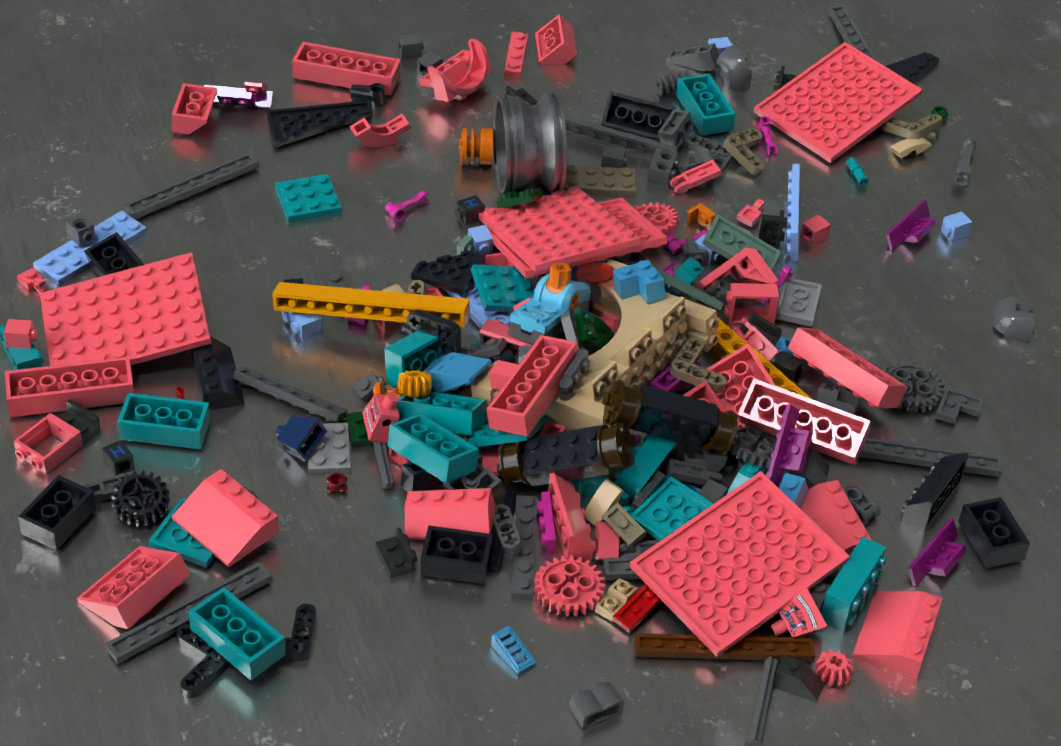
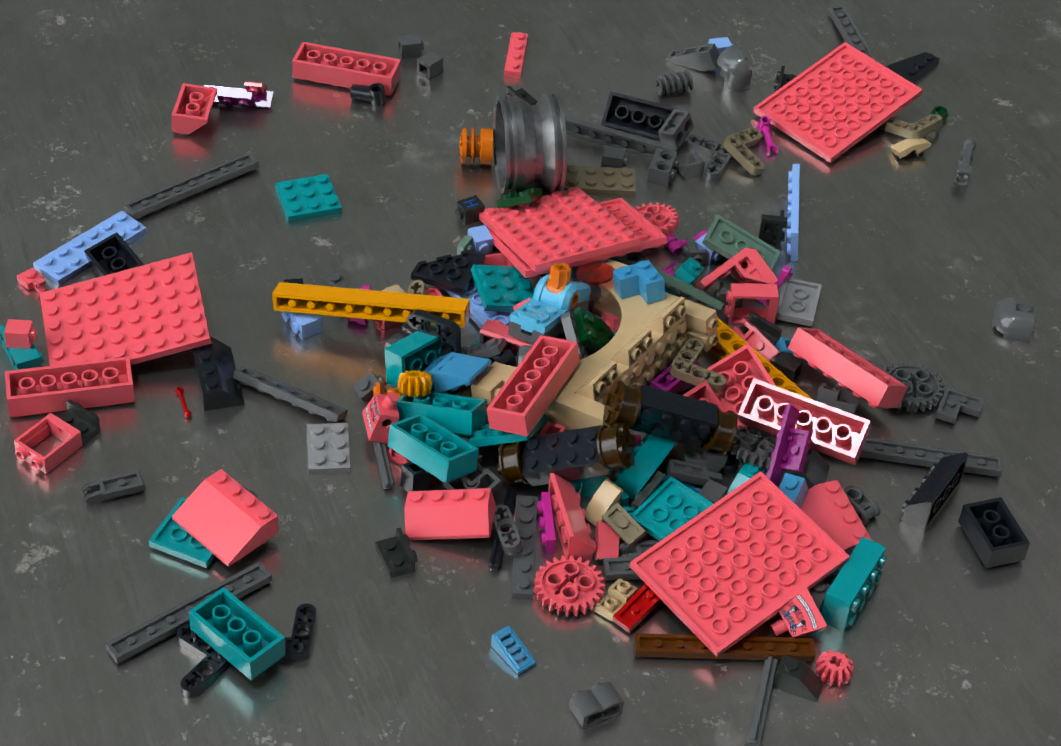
(57, 512): black brick -> none
(80, 229): dark grey brick -> none
(118, 458): pearl dark grey brick -> none
(124, 504): black gear -> none
(135, 586): coral slope -> none
(164, 421): teal brick -> none
(300, 436): dark blue torso -> none
(301, 122): black wing -> none
(337, 483): dark red plate -> none
(357, 430): dark green plate -> none
(380, 135): coral arch -> none
(398, 211): dark pink brick -> none
(453, 79): coral piece -> none
(456, 554): black brick -> none
(491, 458): coral slope -> none
(500, 373): coral brick -> none
(556, 42): coral slope -> none
(573, 374): dark grey hinge -> none
(695, 177): coral hinge -> none
(700, 214): orange bracket -> none
(706, 104): teal brick -> none
(751, 215): coral plate -> none
(815, 230): coral brick -> none
(857, 171): teal axle -> none
(898, 630): coral slope -> none
(912, 226): magenta bracket -> none
(938, 555): magenta bracket -> none
(956, 226): light blue brick -> none

